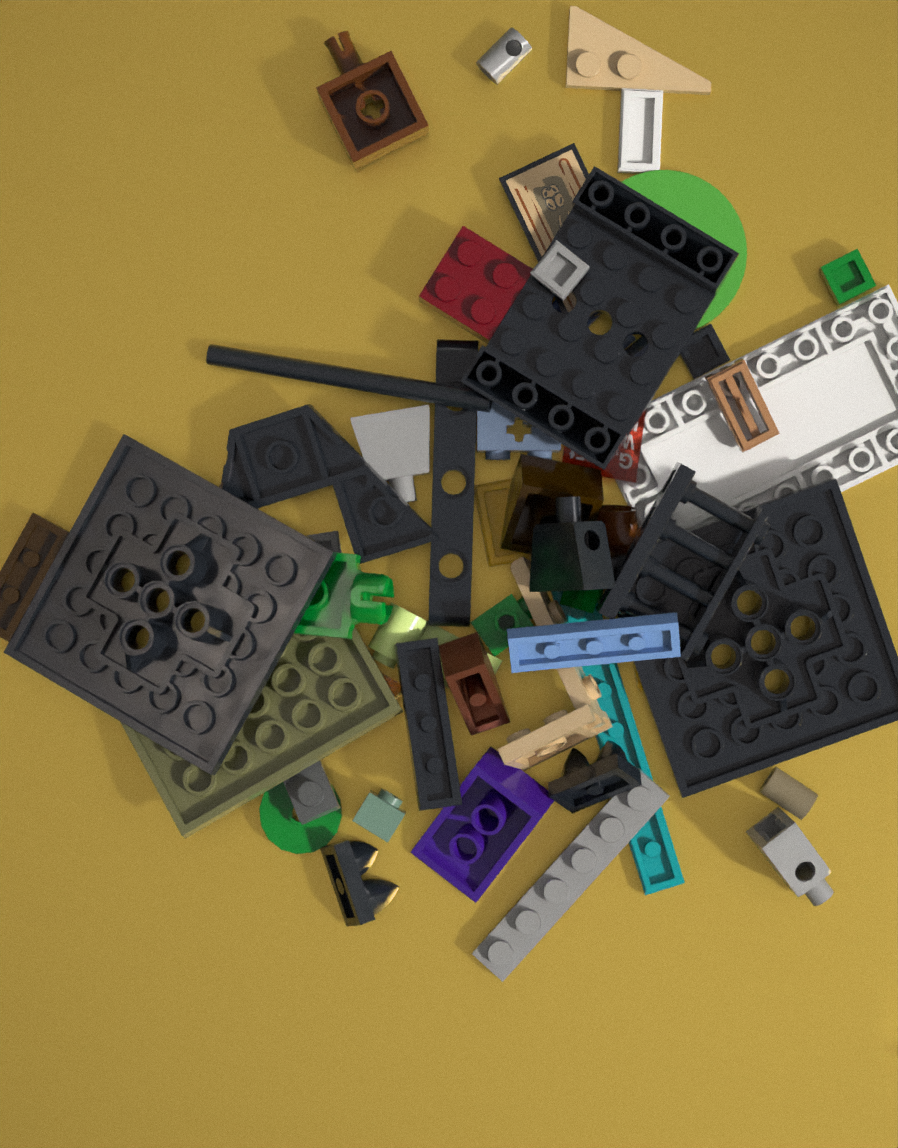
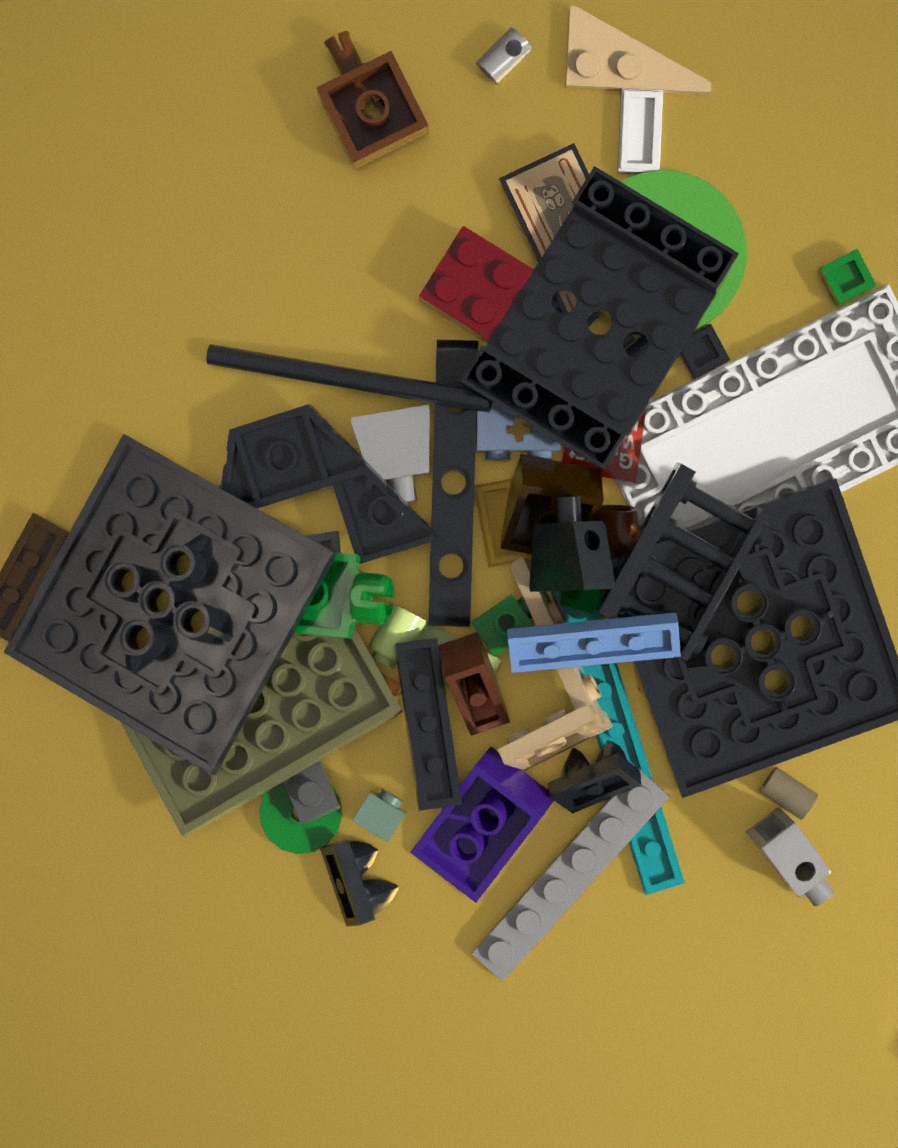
(559, 270): light grey tile -> none
(726, 374): medium nougat tile -> none

